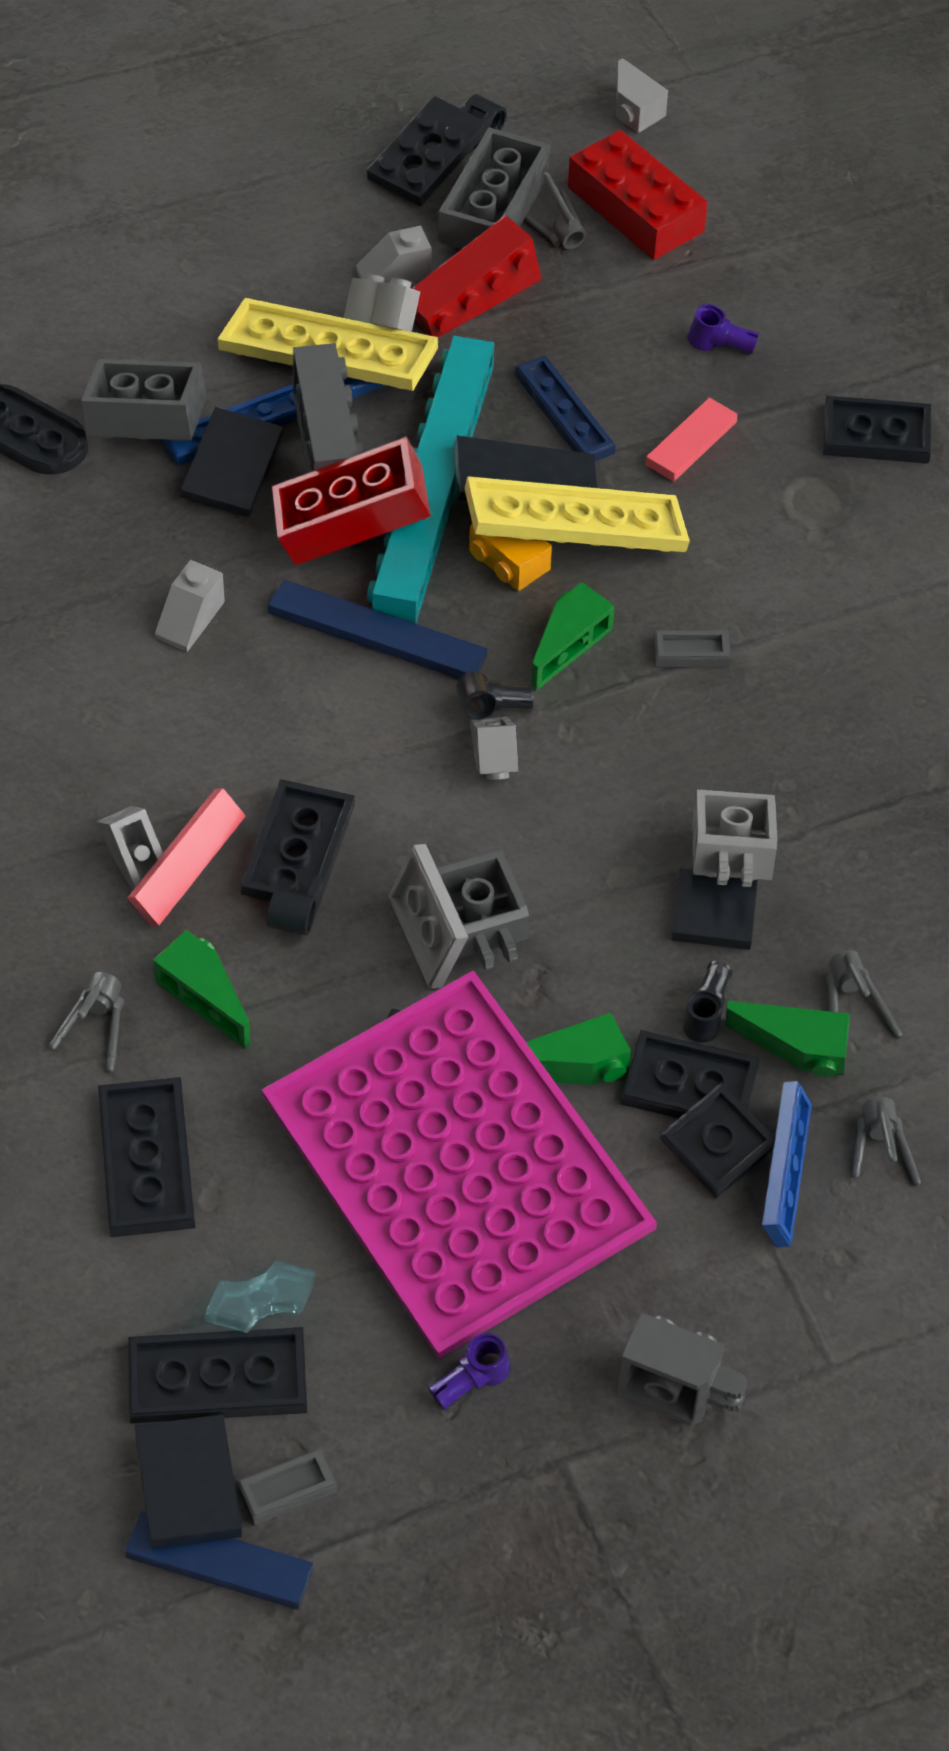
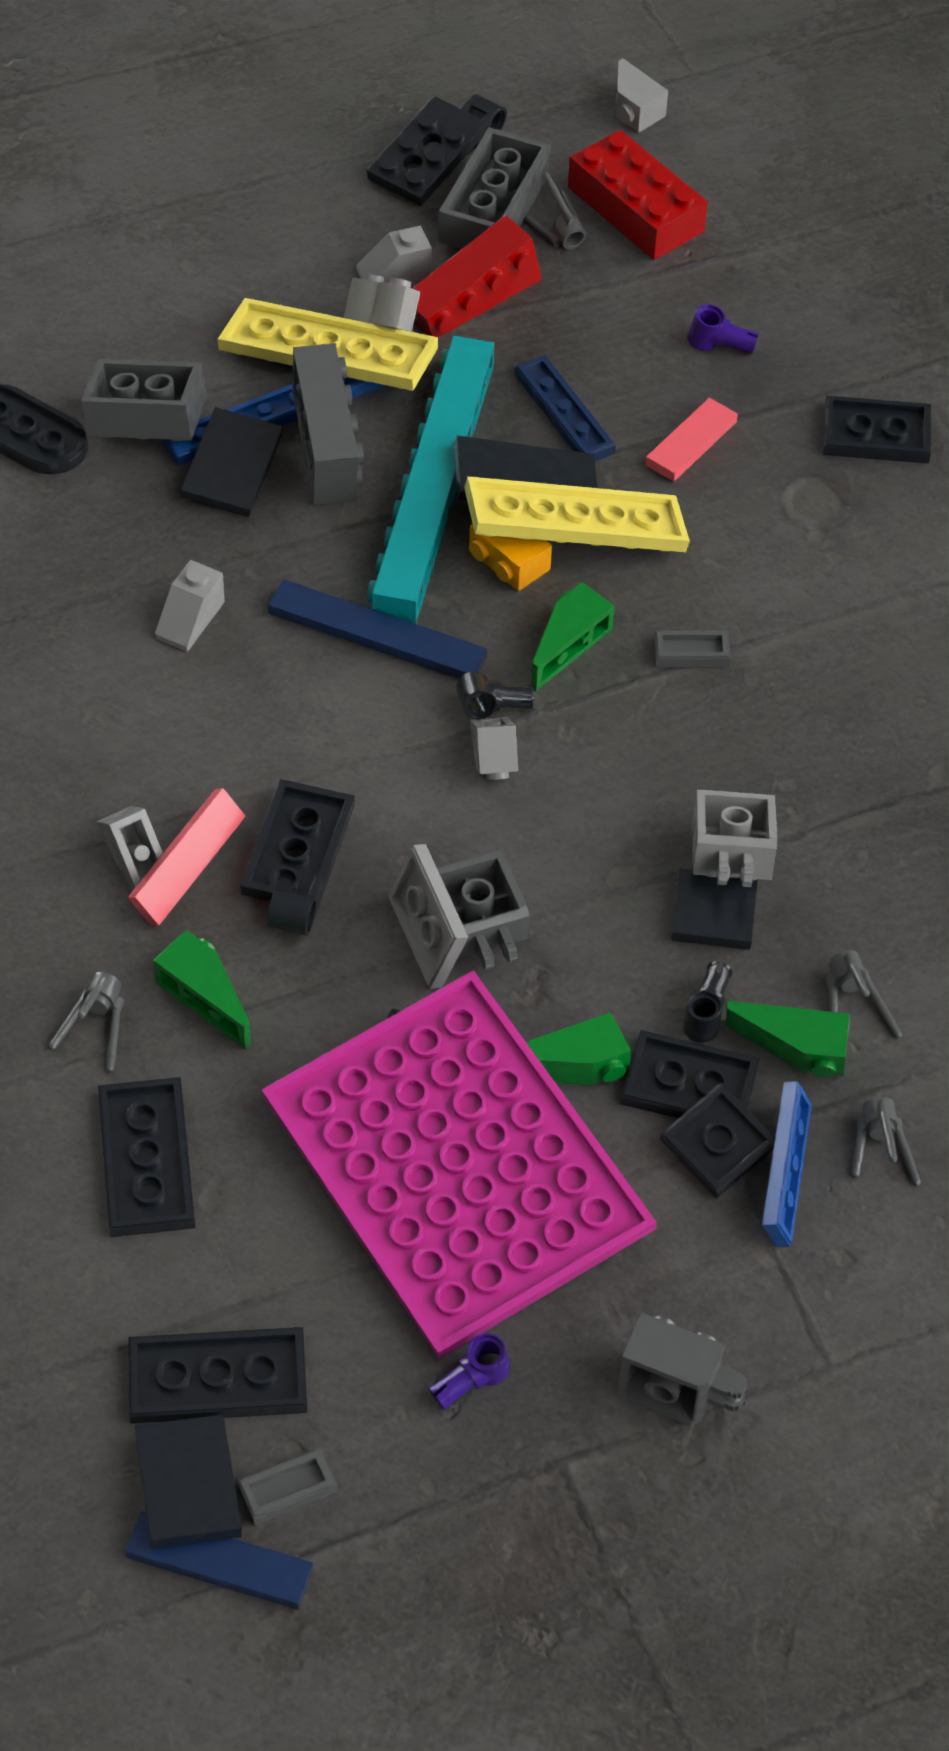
(275, 1291): clear light blue tile -> none
(350, 501): red brick -> none

